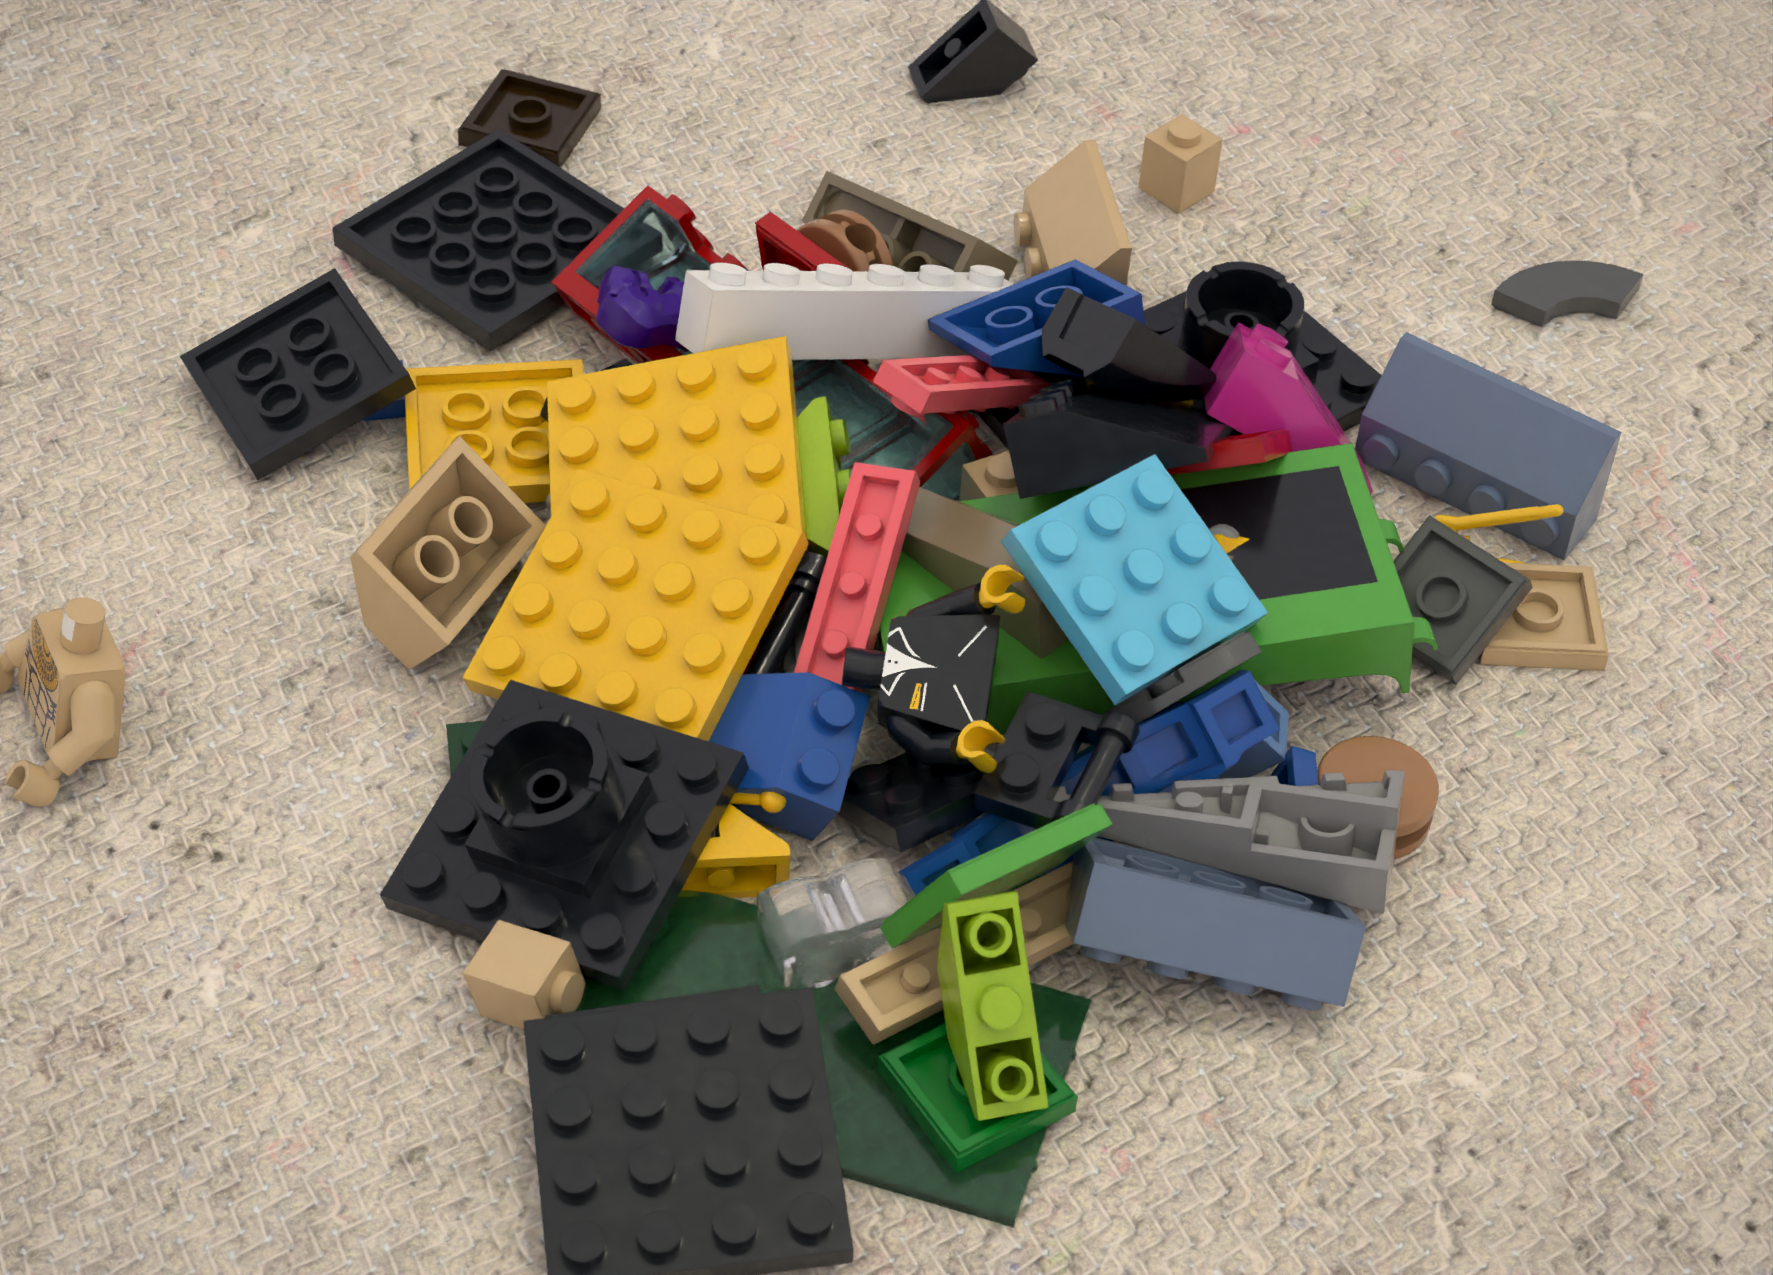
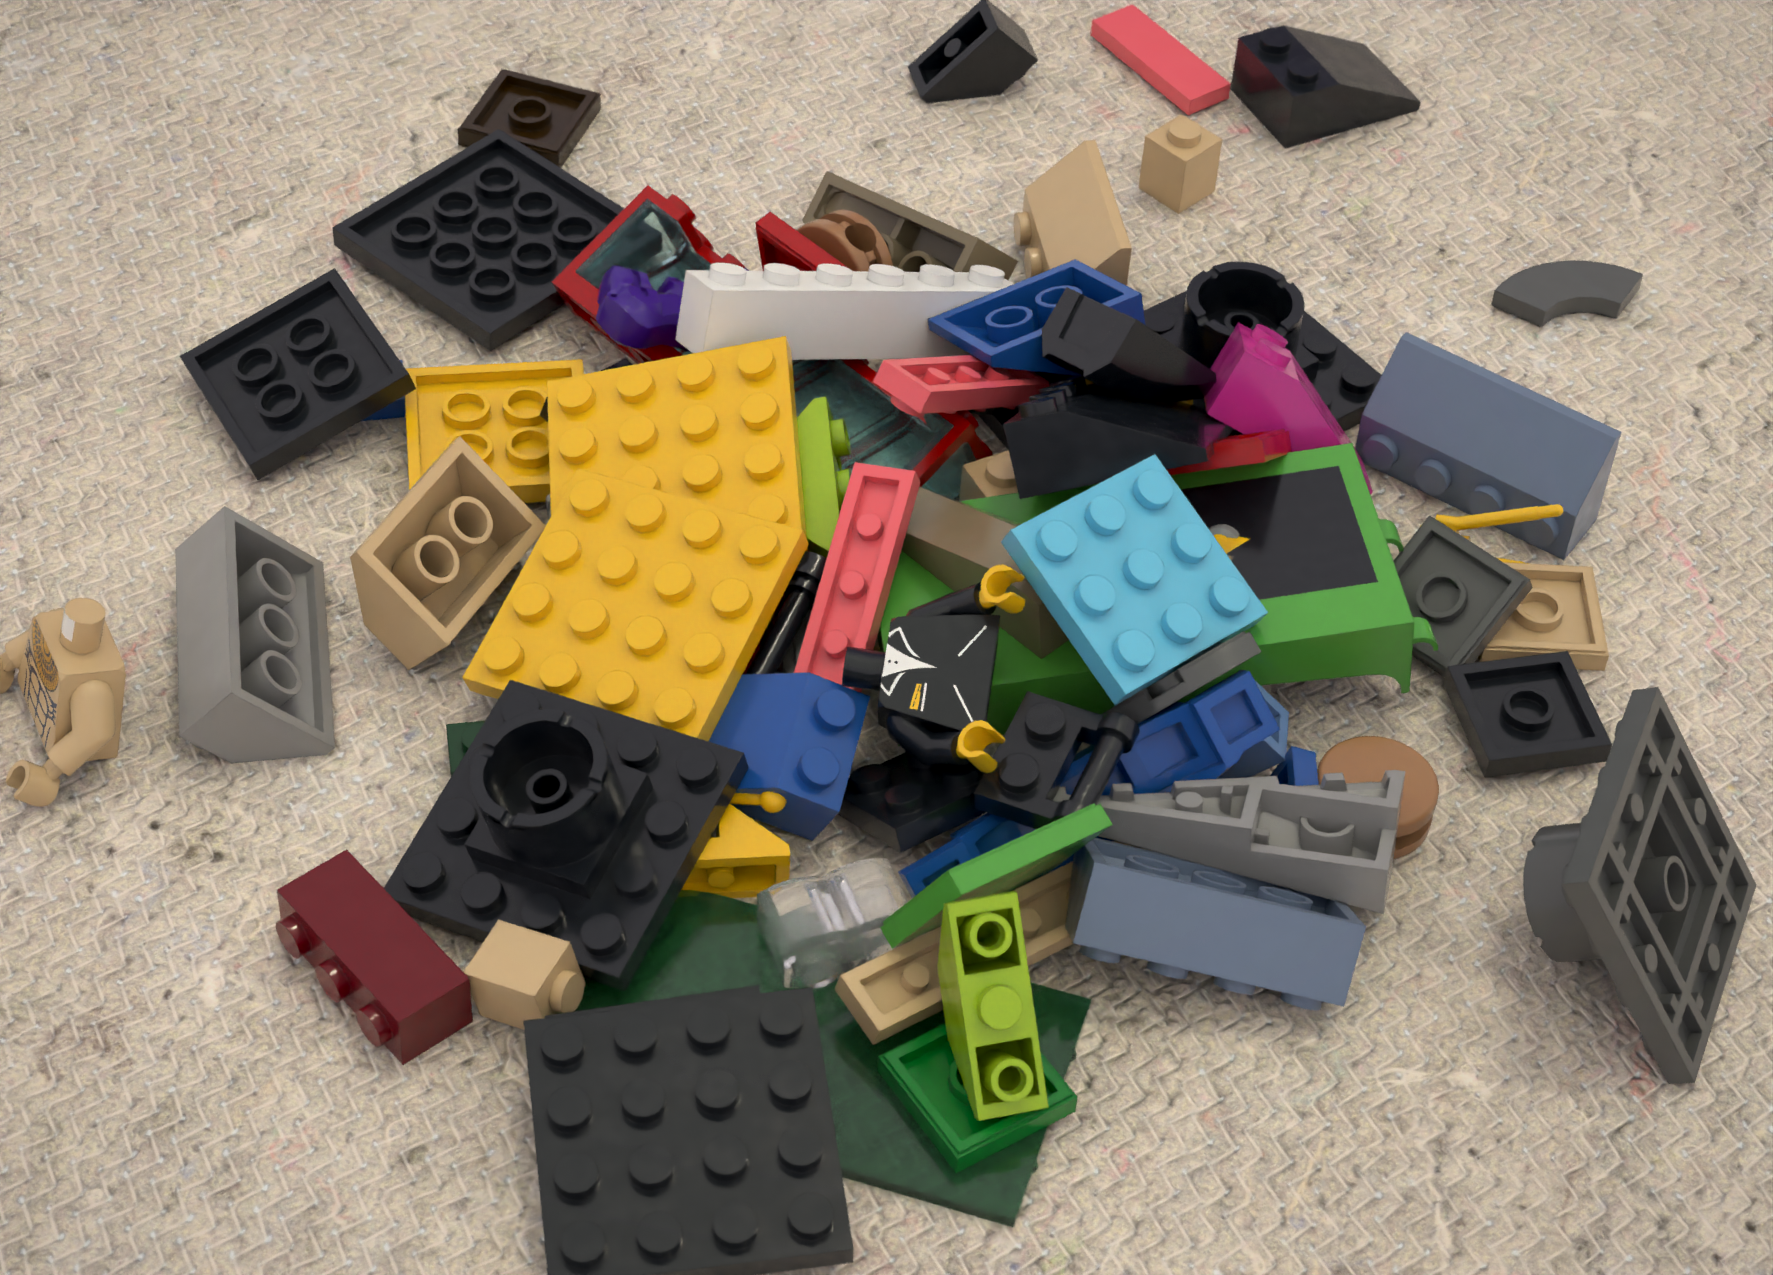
(251, 644): none -> light grey slope
(373, 957): none -> dark red brick
(1160, 59): none -> coral tile
(1314, 84): none -> black slope
(1526, 714): none -> black plate
(1647, 887): none -> dark grey piece

